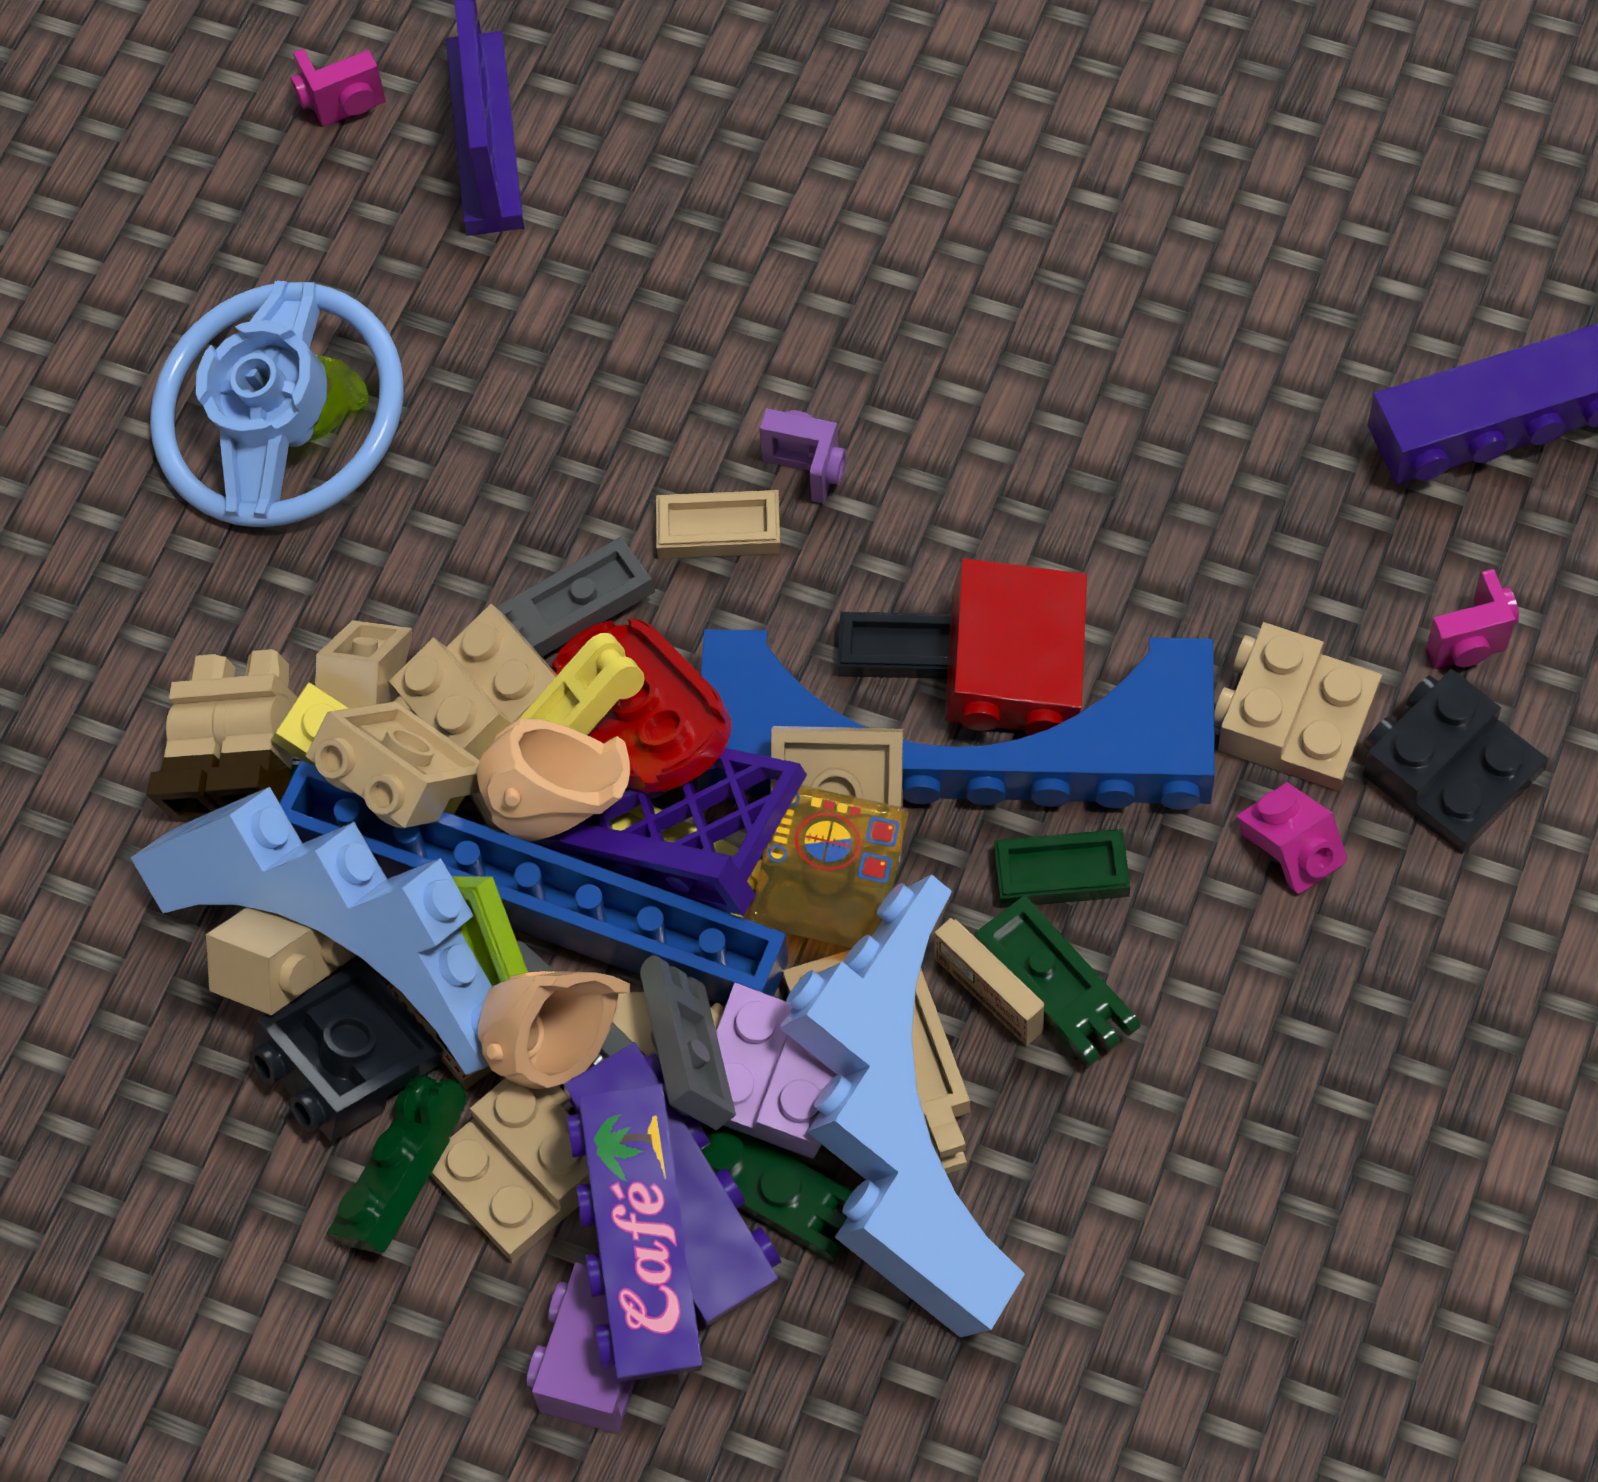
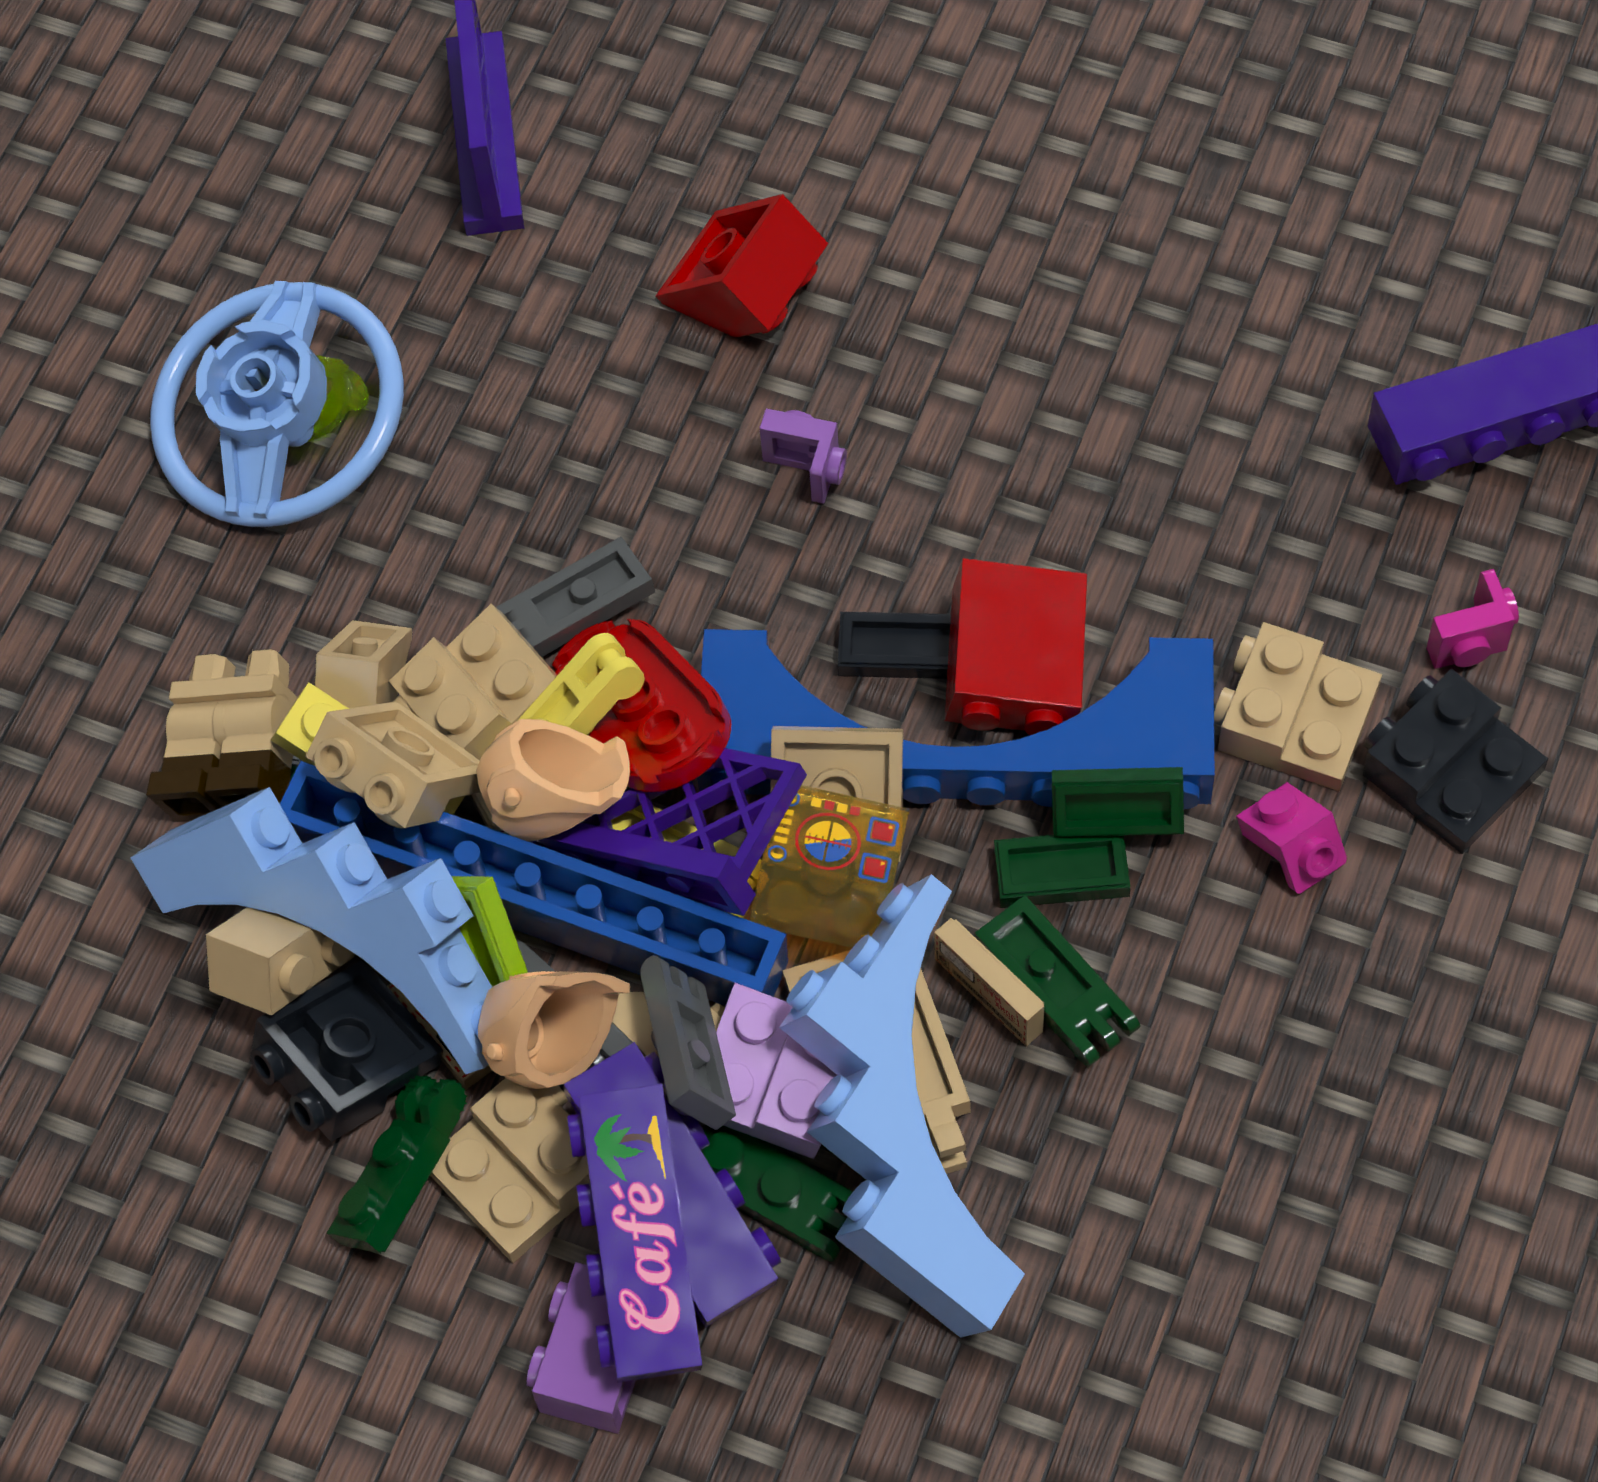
(338, 89): dark pink bracket -> none
(718, 524): tan tile -> none
(745, 267): none -> red slope
(1118, 802): none -> dark green tile

